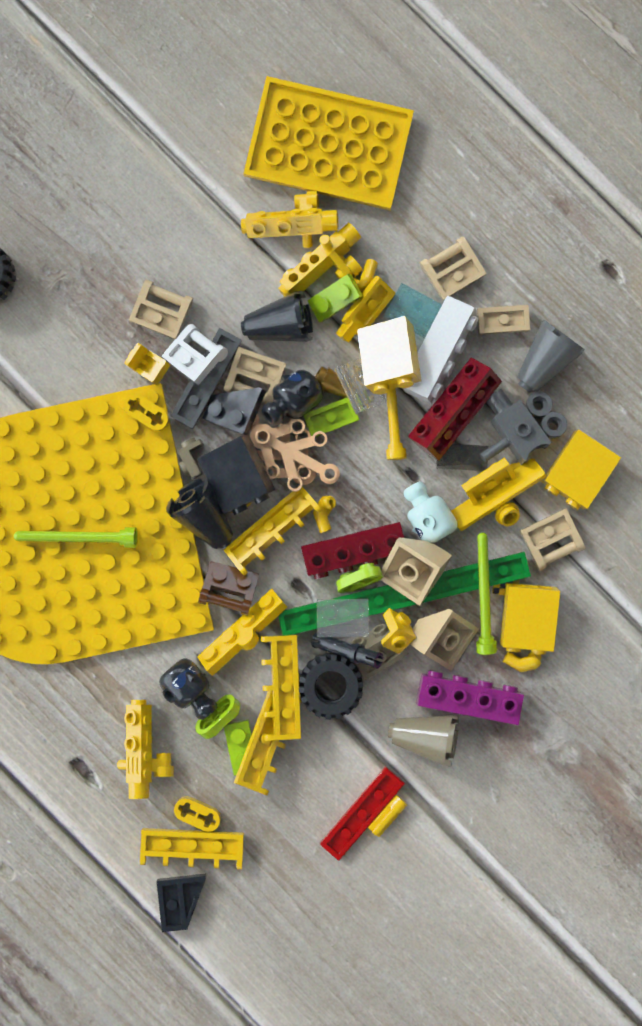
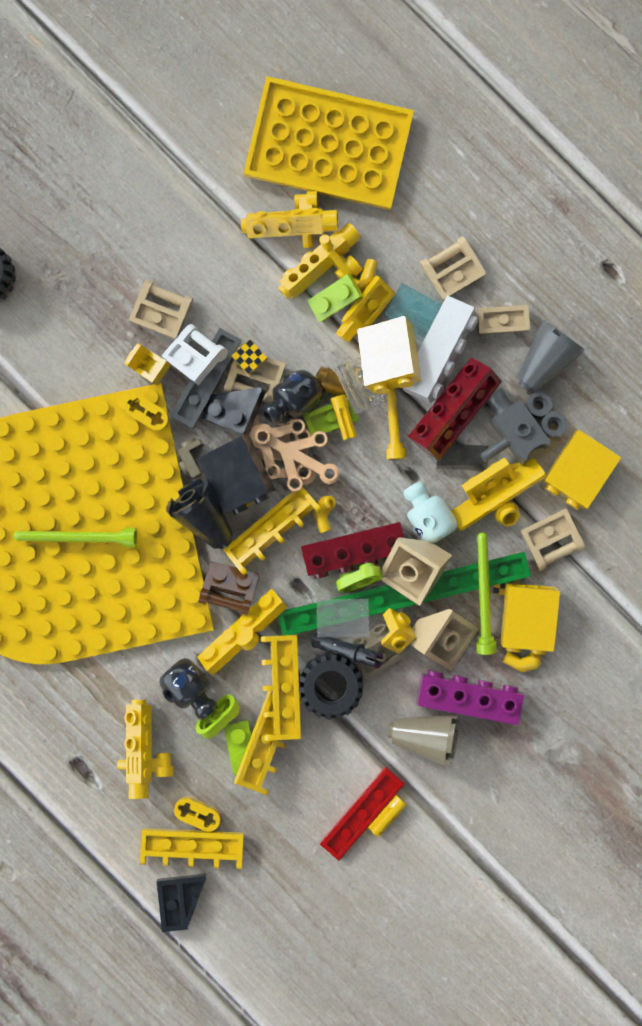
(249, 357): none -> tile
(280, 320): black cone -> none
(343, 415): none -> yellow piece

